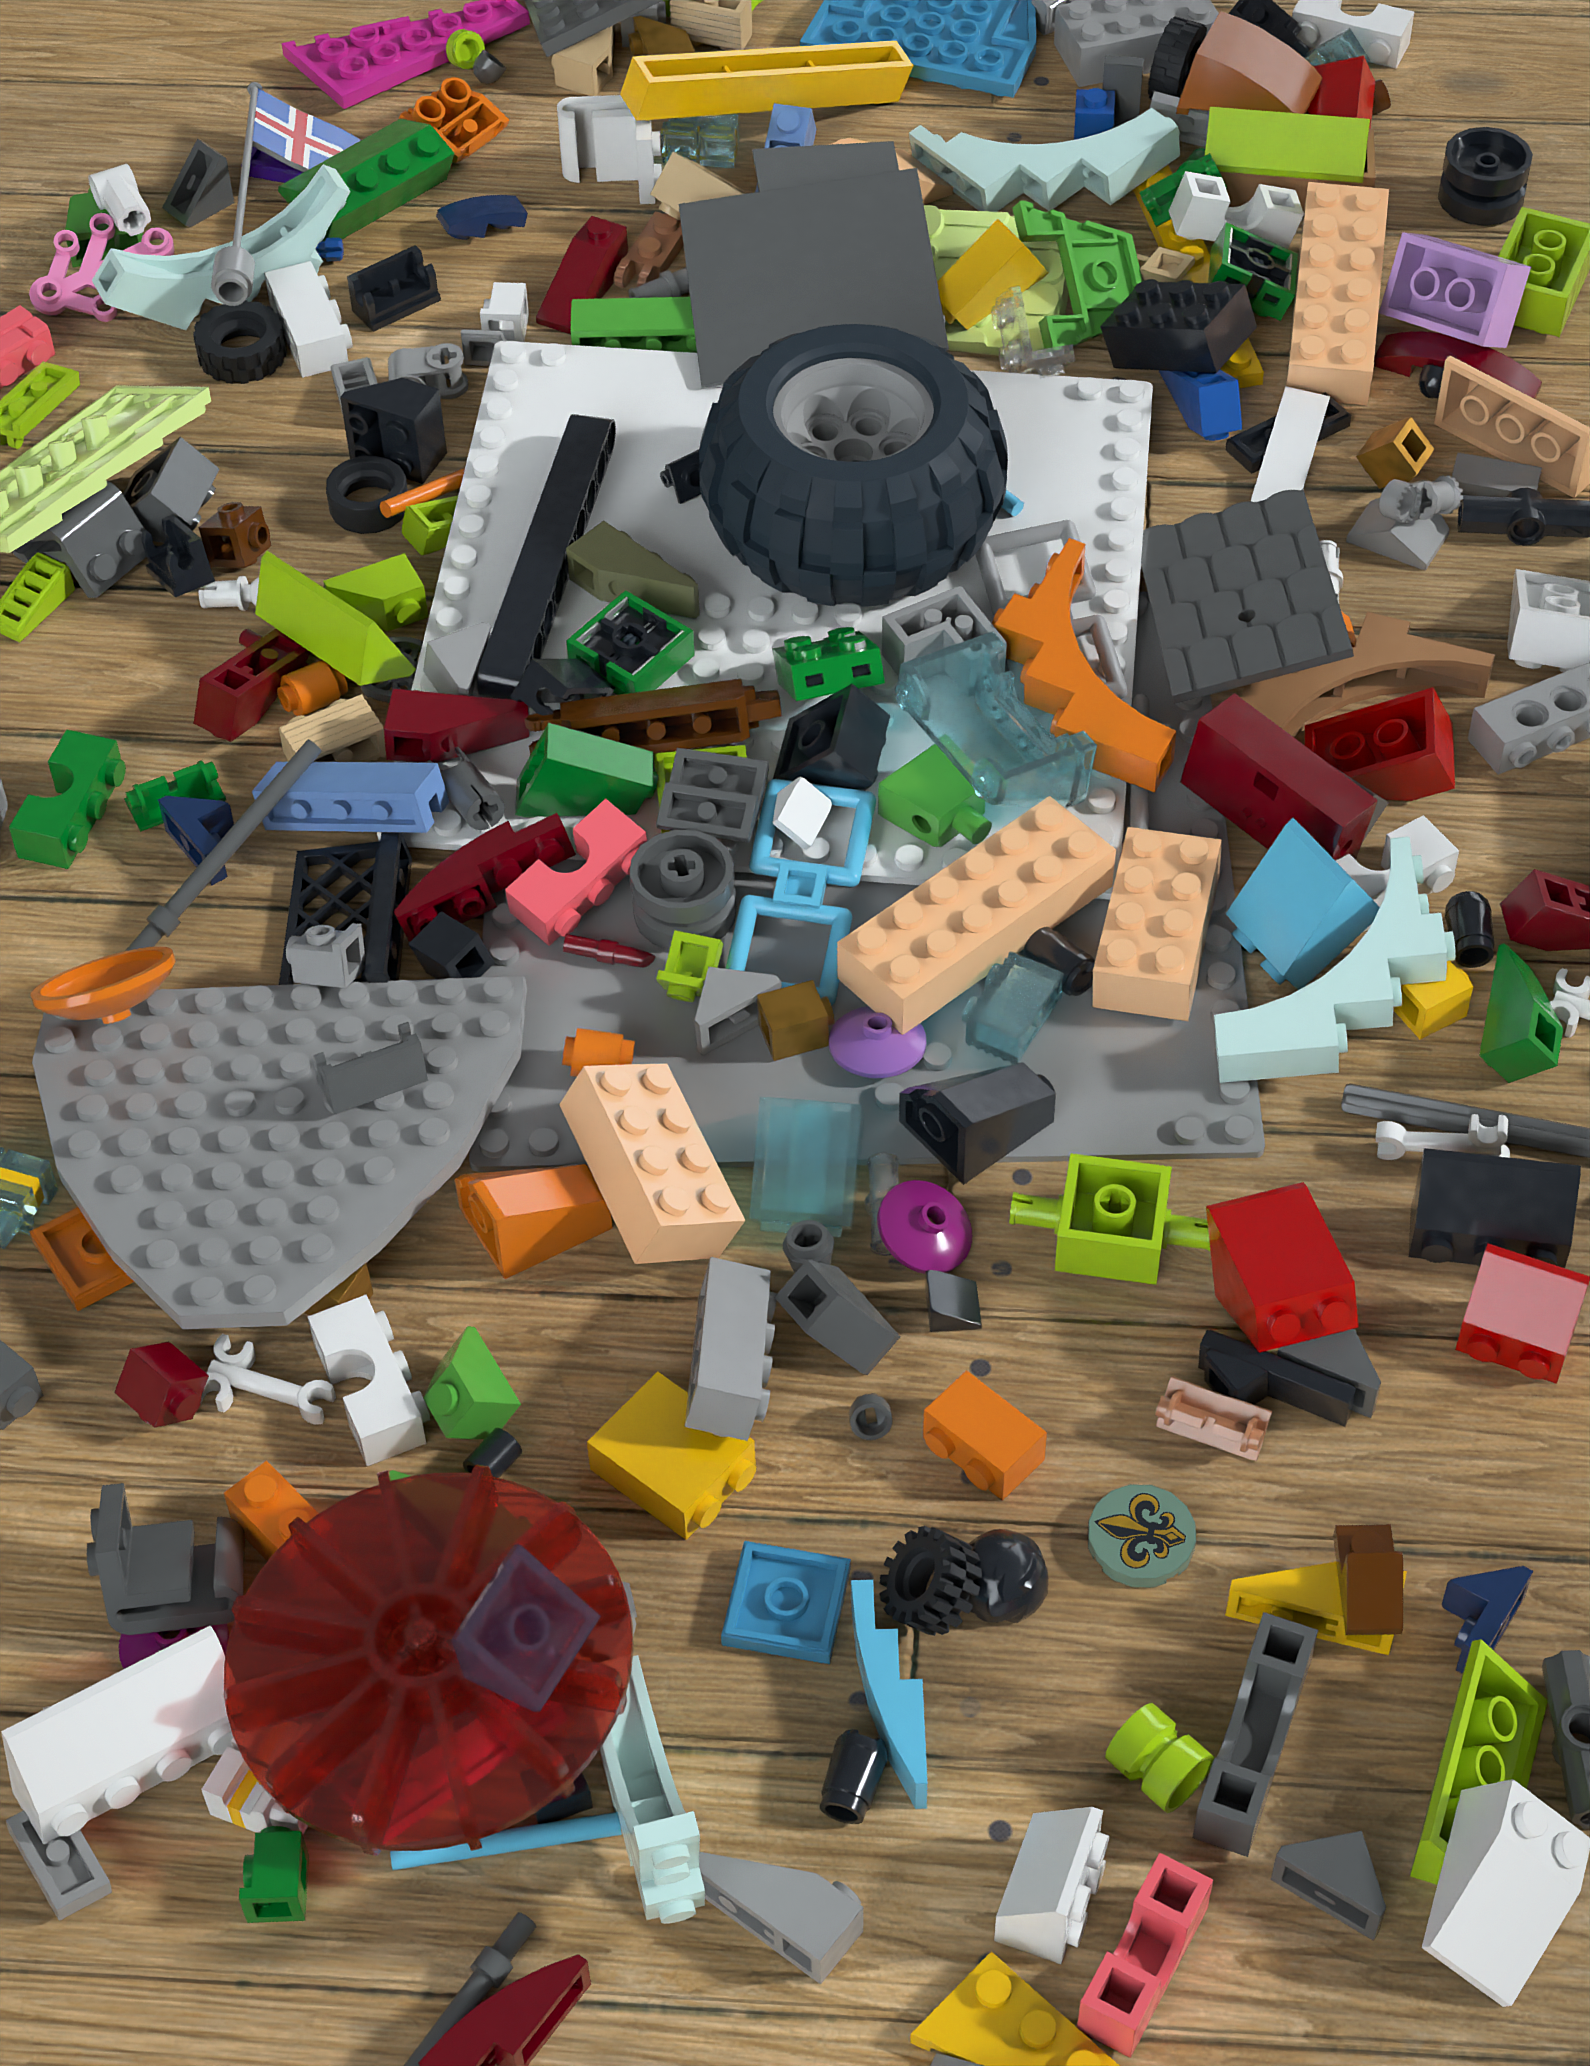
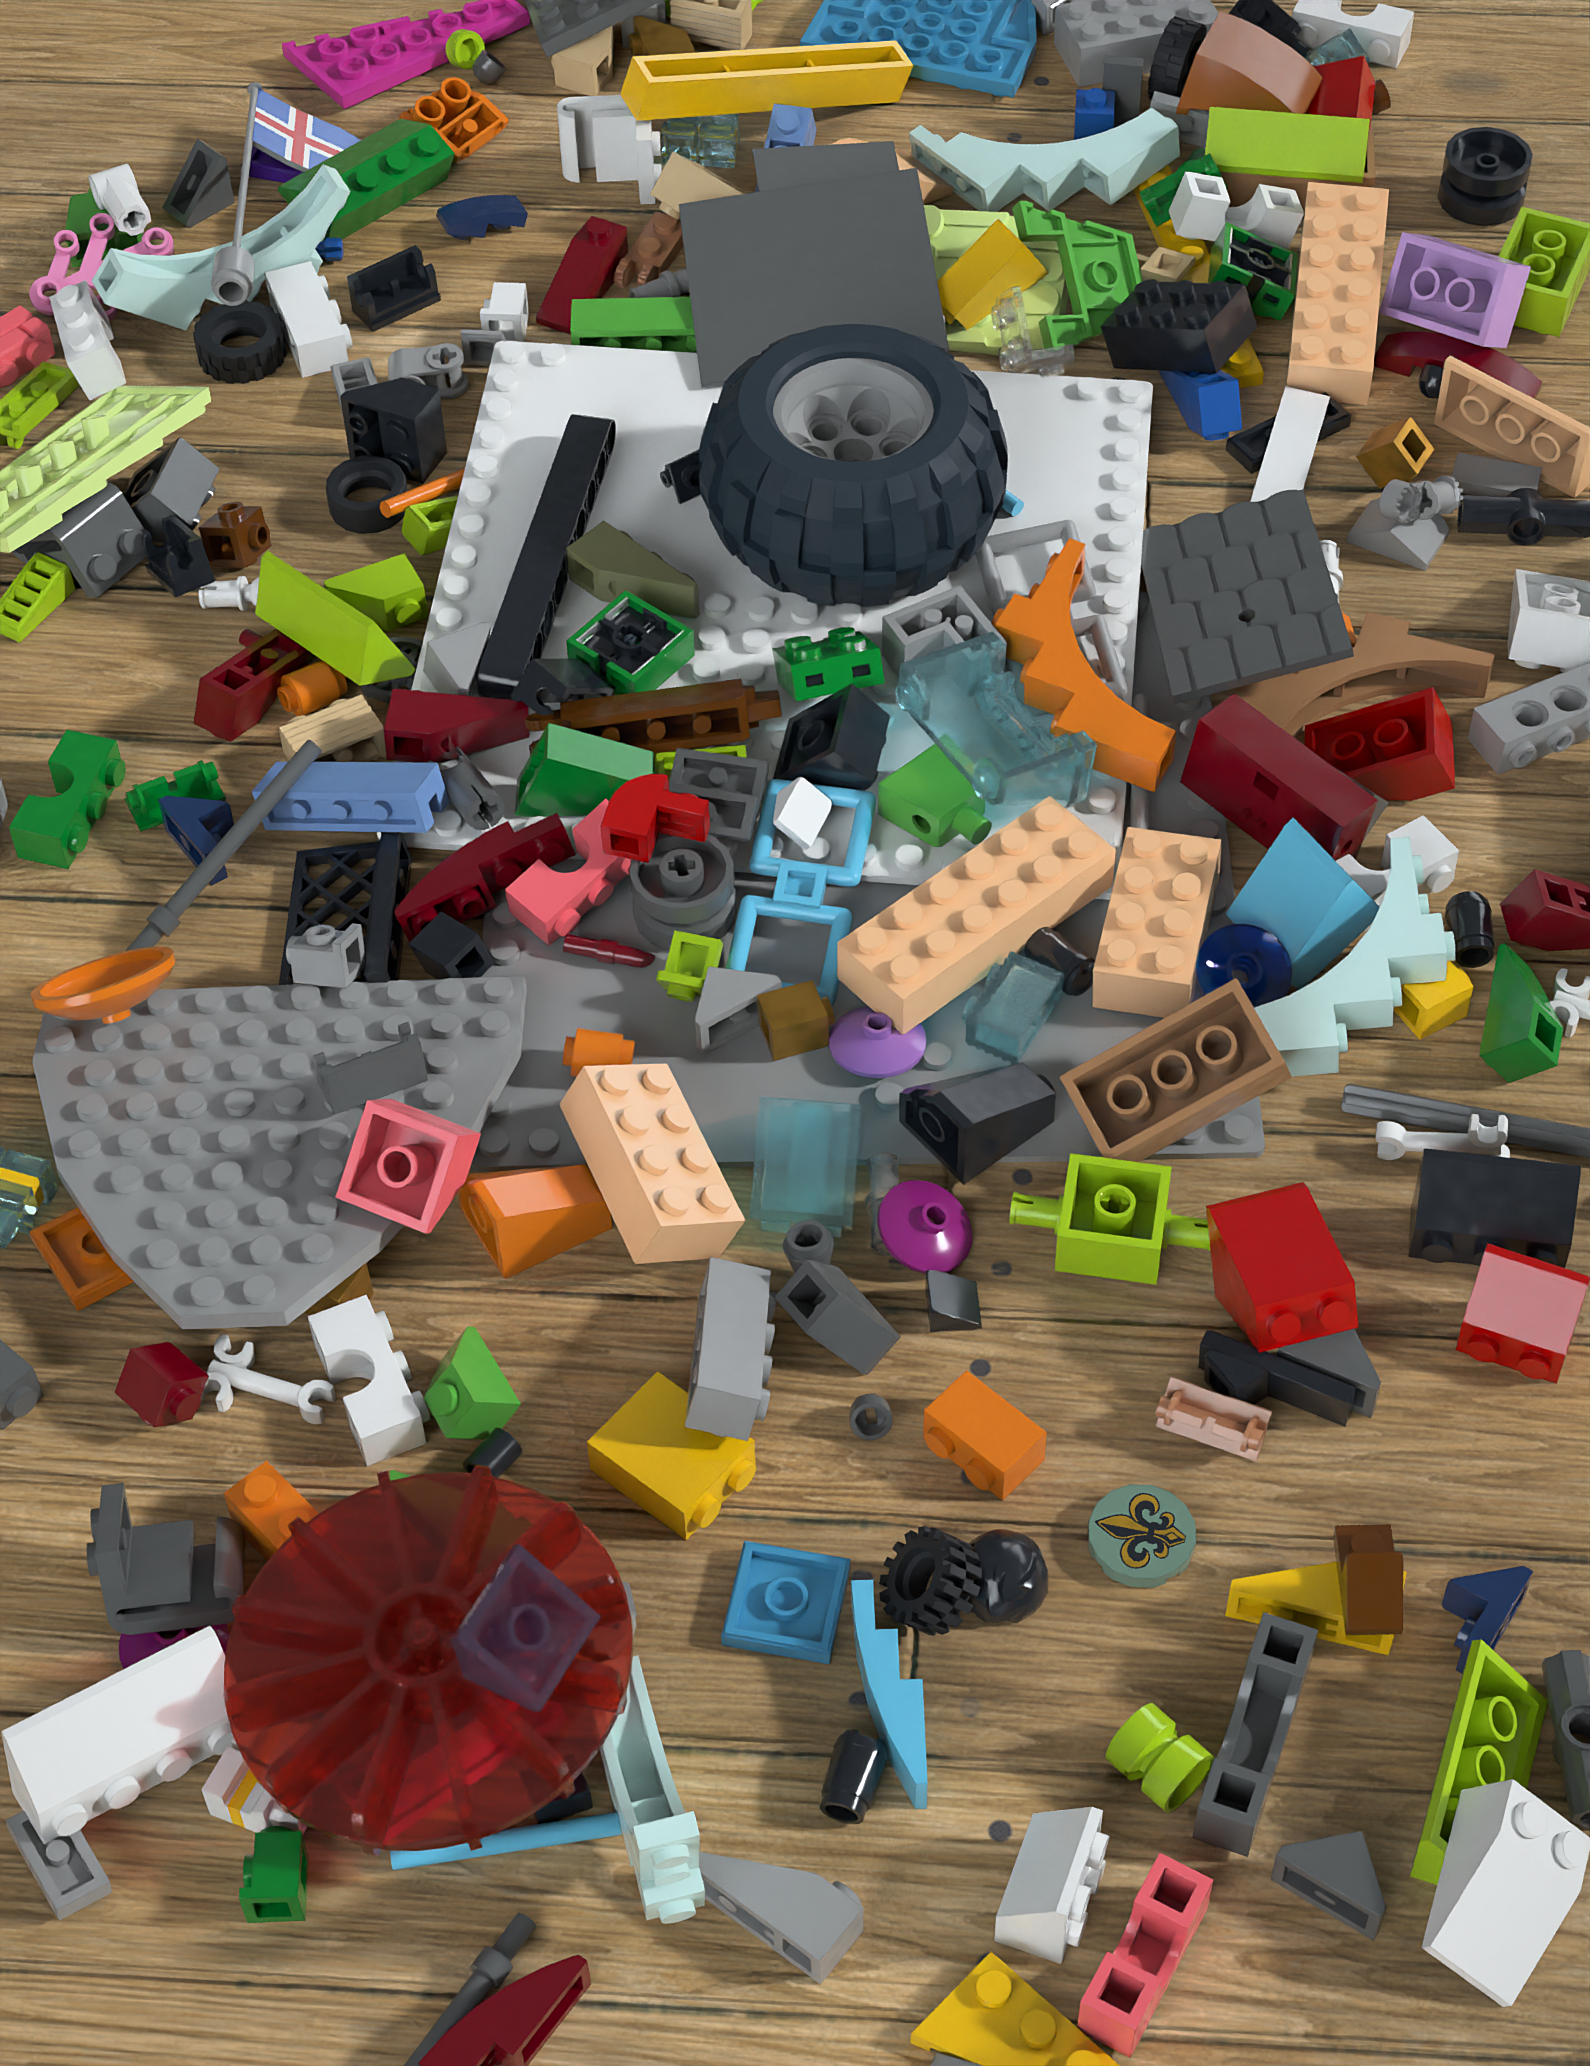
(86, 339): none -> white arch
(406, 1164): none -> coral slope
(645, 809): none -> red brick
(1176, 1075): none -> medium nougat brick
(1249, 950): none -> clear blue dish

